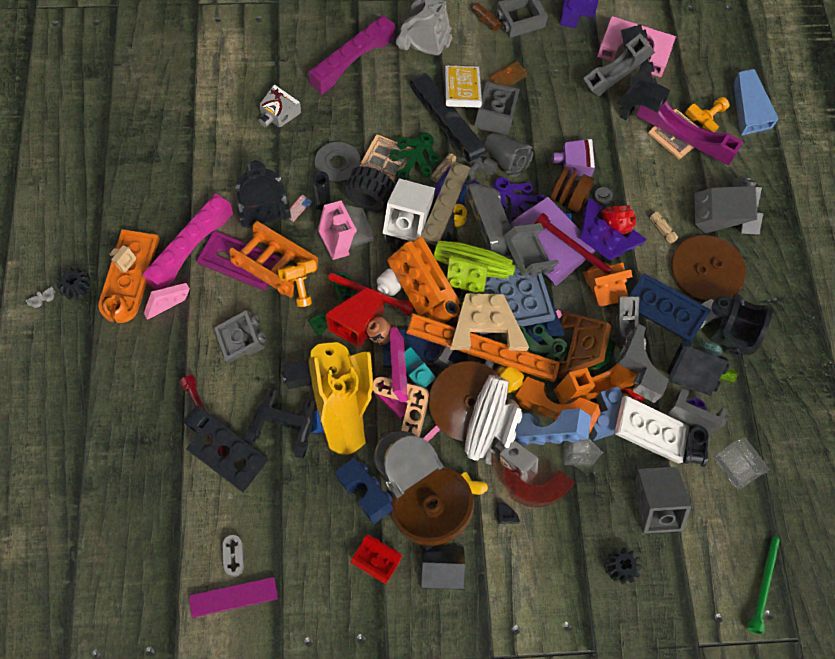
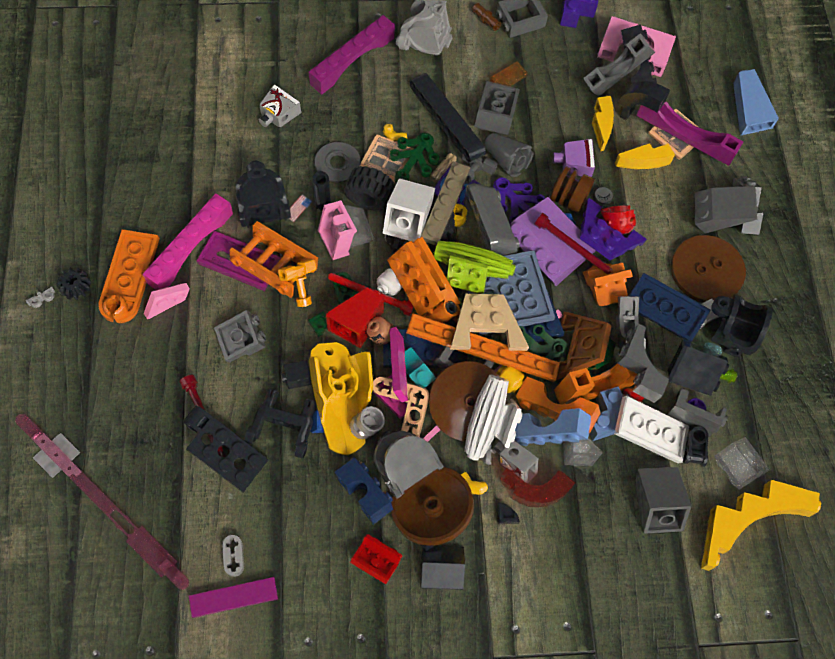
(58, 456): none -> clear pink piece
(123, 258): tan tile -> none
(367, 423): none -> light grey wheel
(391, 134): none -> yellow arm
(463, 86): tile -> none
(528, 250): dark grey panel -> none
(603, 120): none -> yellow slope
(615, 565): black gear -> none
(645, 157): none -> yellow slope
(664, 227): tan axle -> none
(706, 116): light orange bar -> none
(727, 524): none -> yellow arch
(756, 624): green piece -> none

